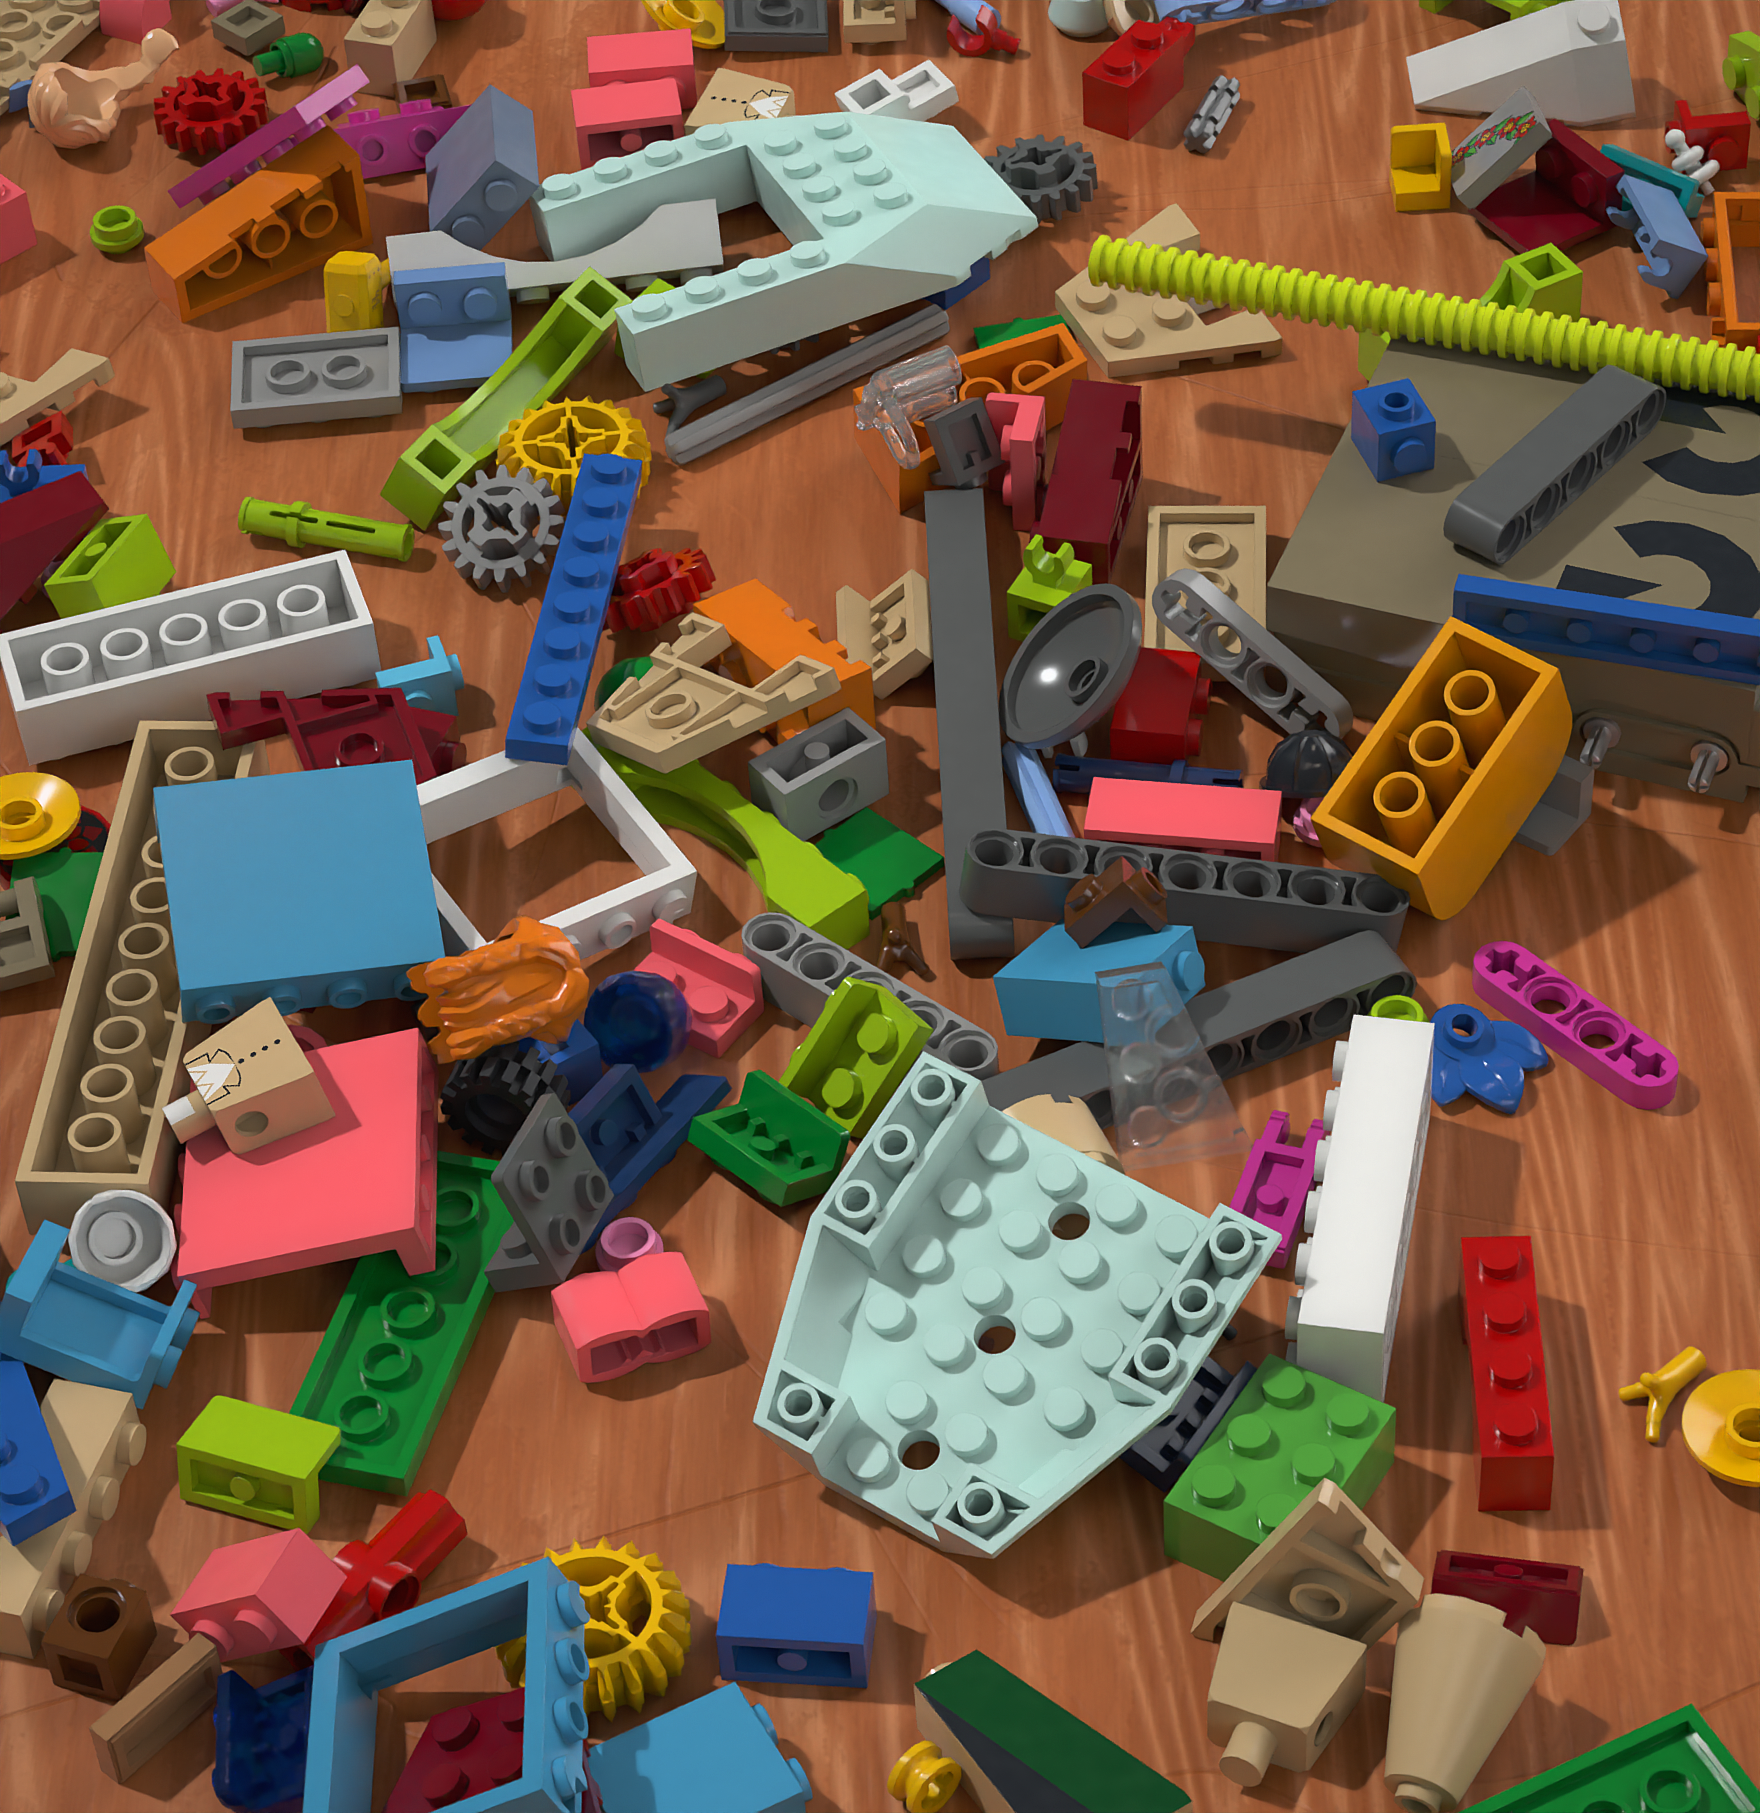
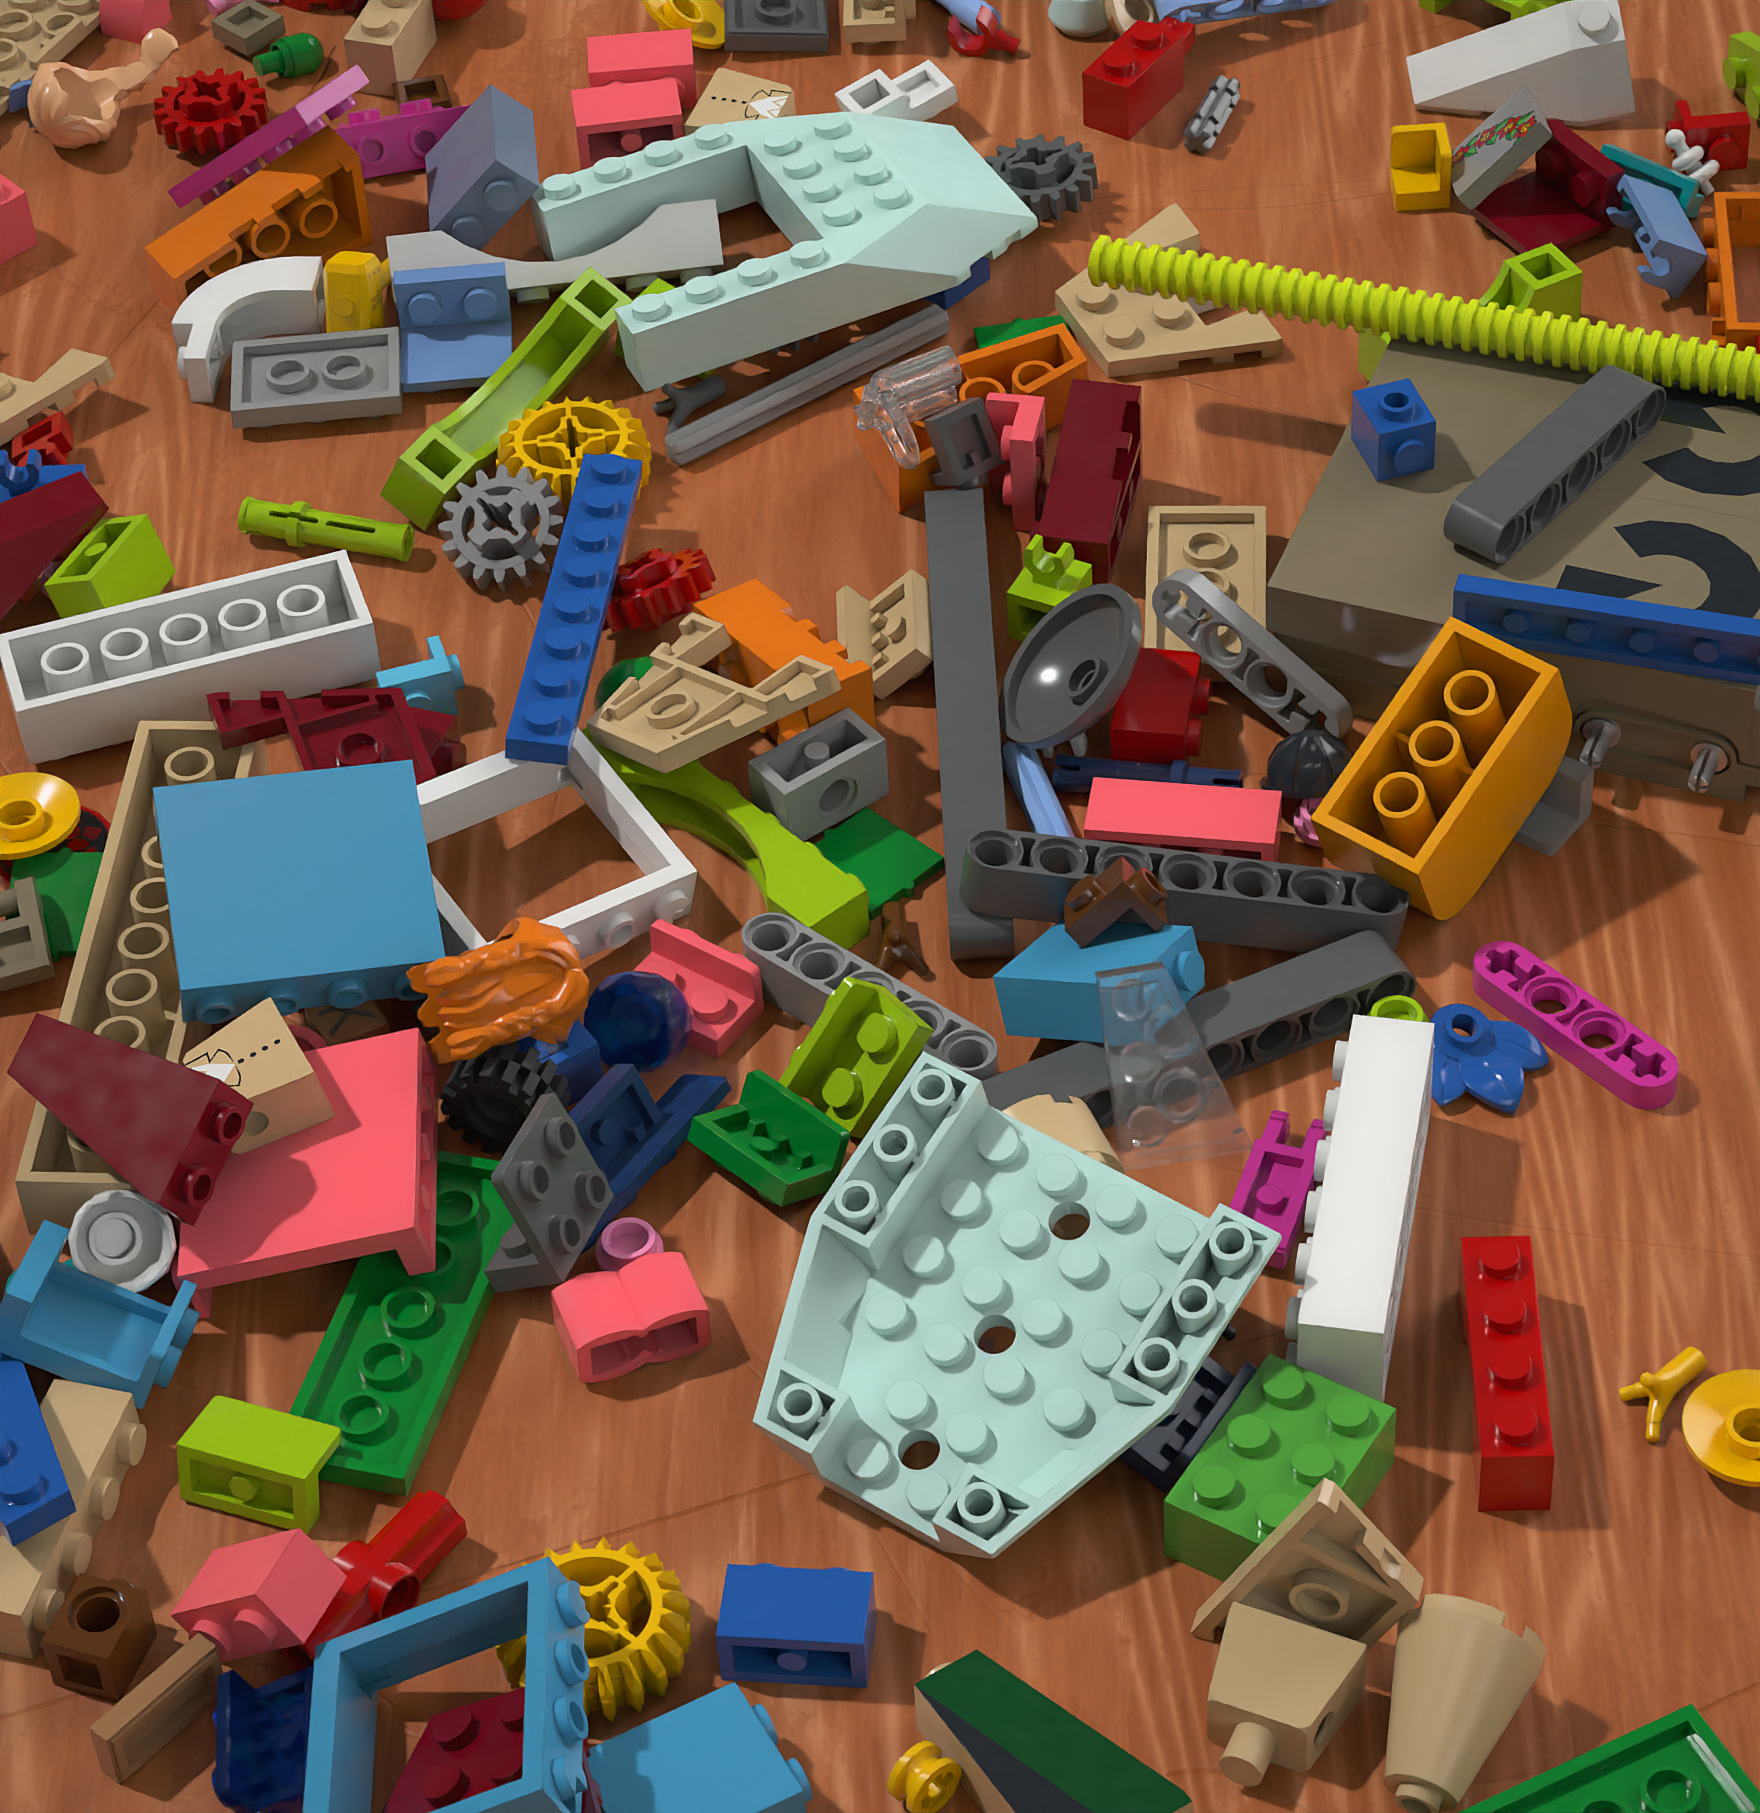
(116, 229): lime plate -> none
(139, 1112): none -> dark red slope
(242, 305): none -> white arch
(347, 1024): none -> medium nougat tile
(1528, 1591): dark red slope -> none

